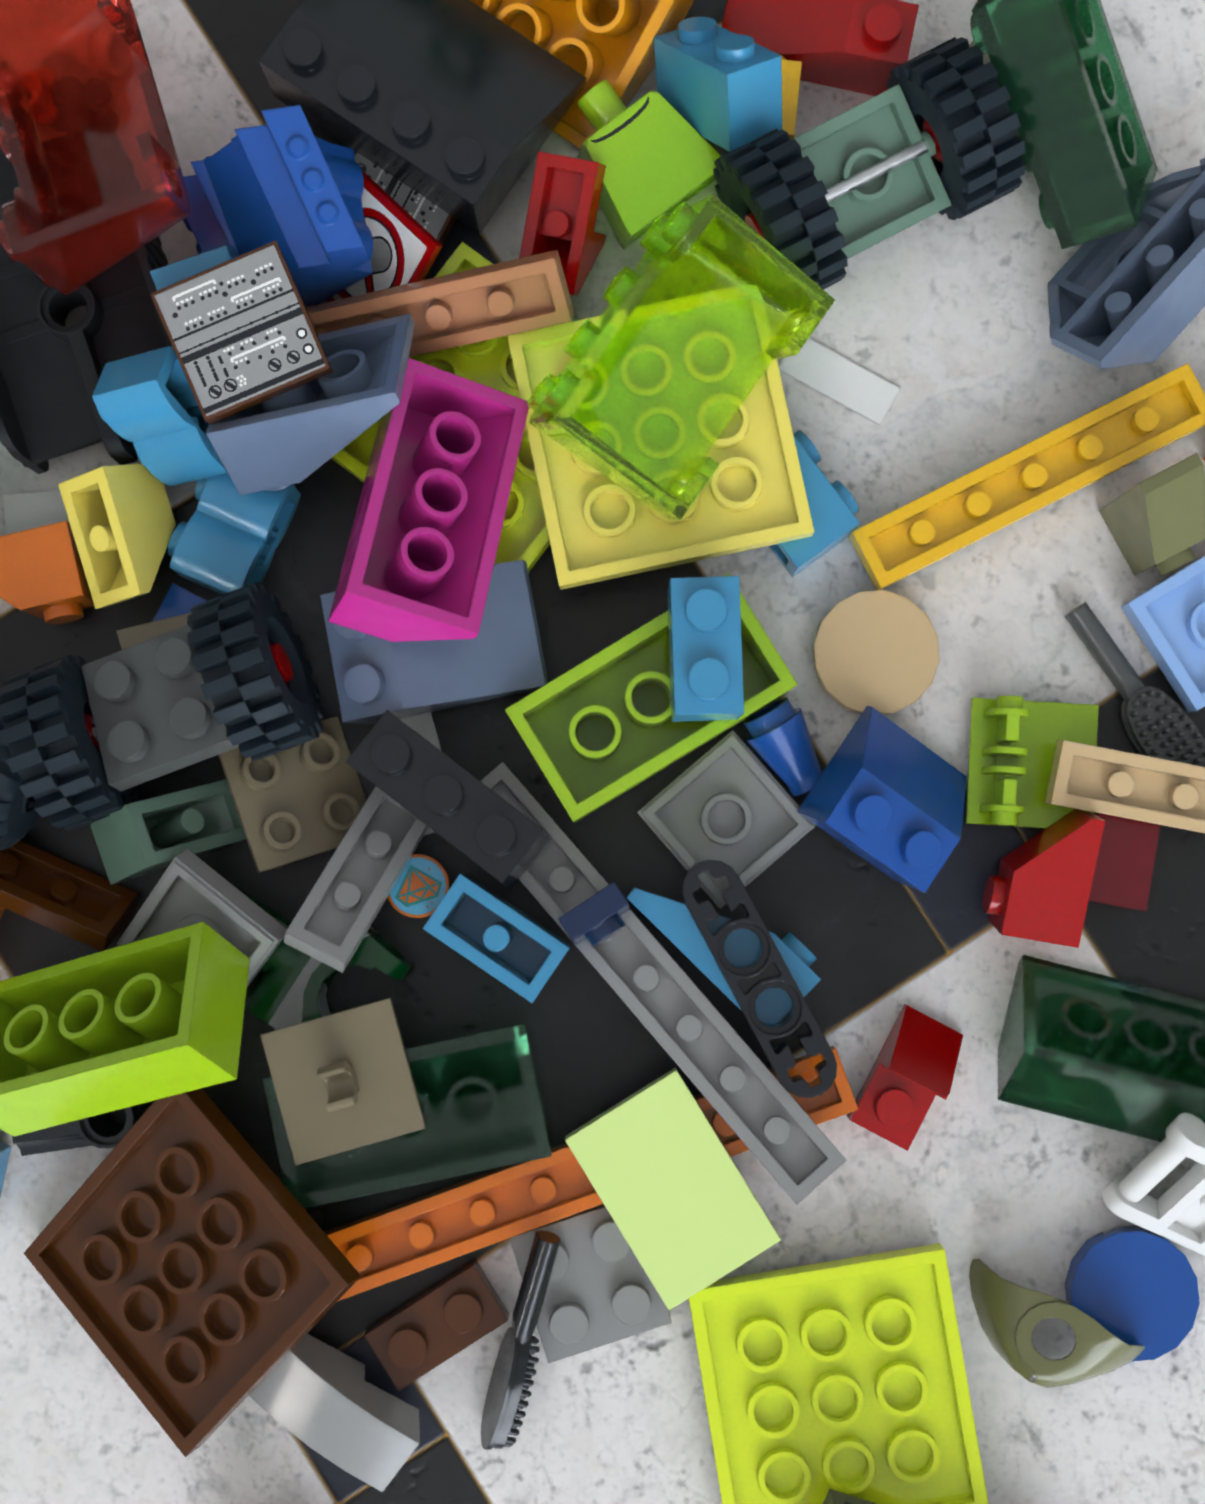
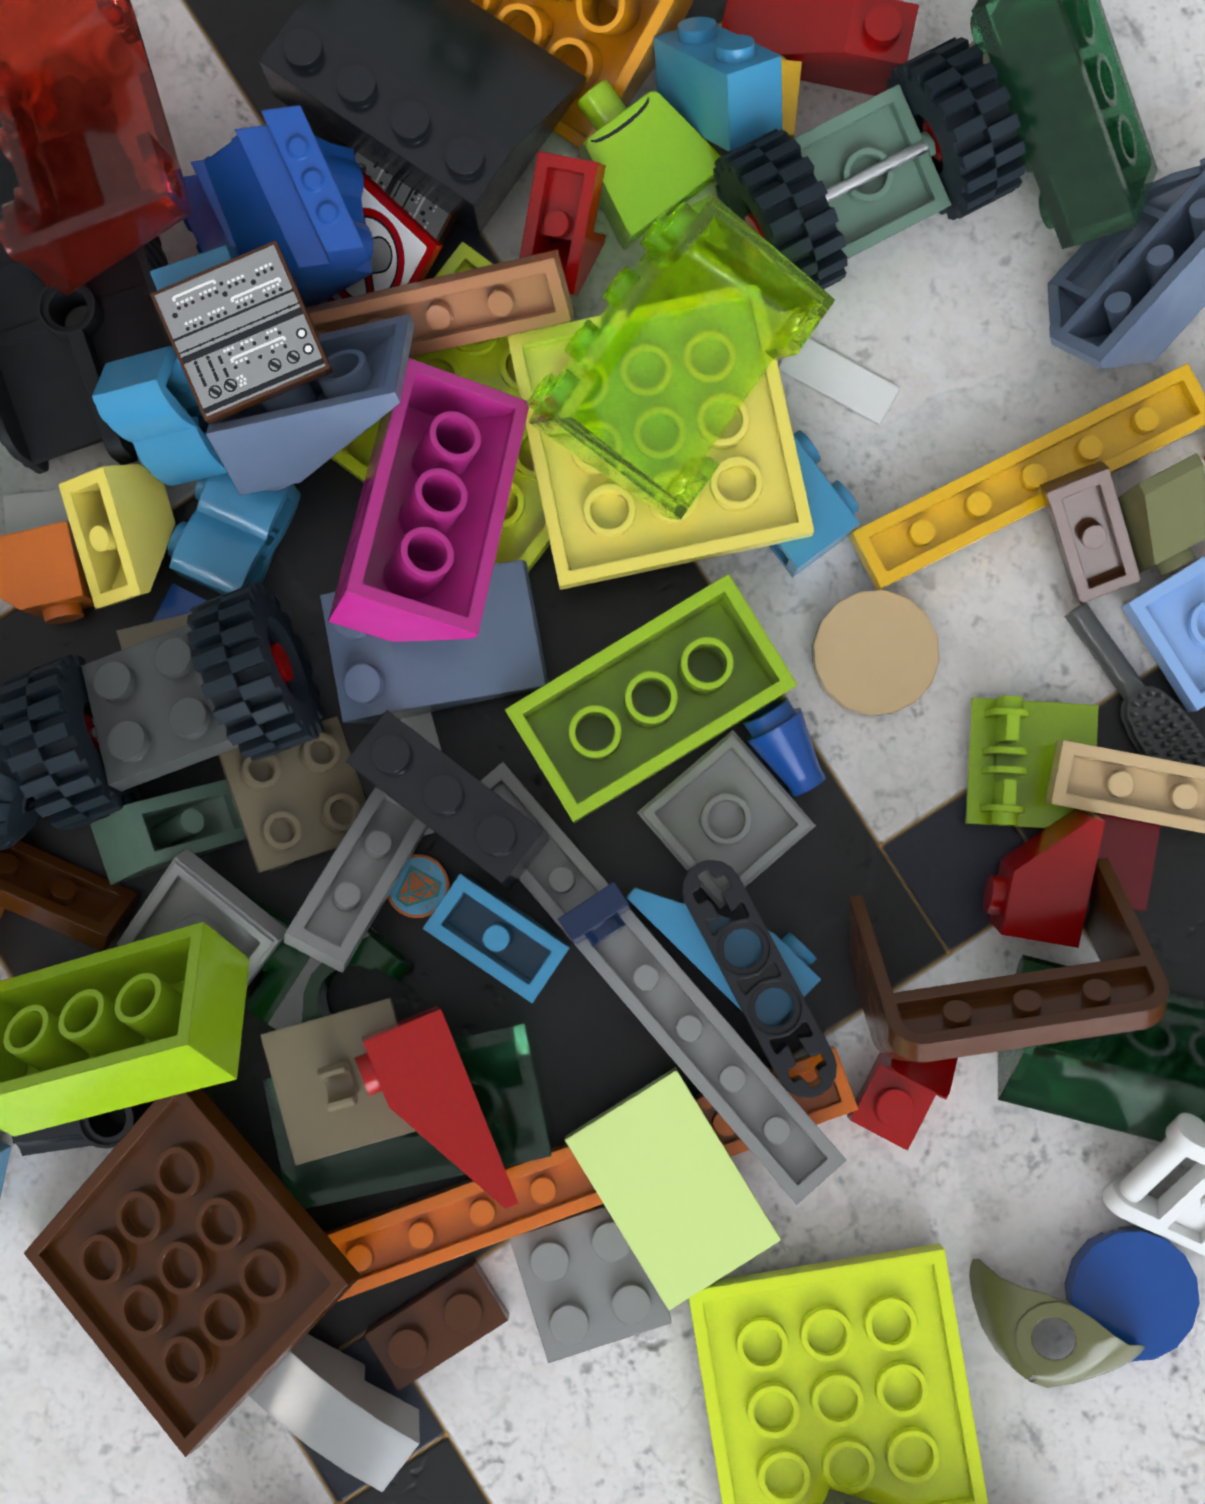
(430, 1090): none -> red slope
(514, 1363): black piece -> none
(705, 648): dark azure brick -> none
(890, 801): blue slope -> none
(1022, 1009): none -> reddish brown windscreen
(1090, 532): none -> plate

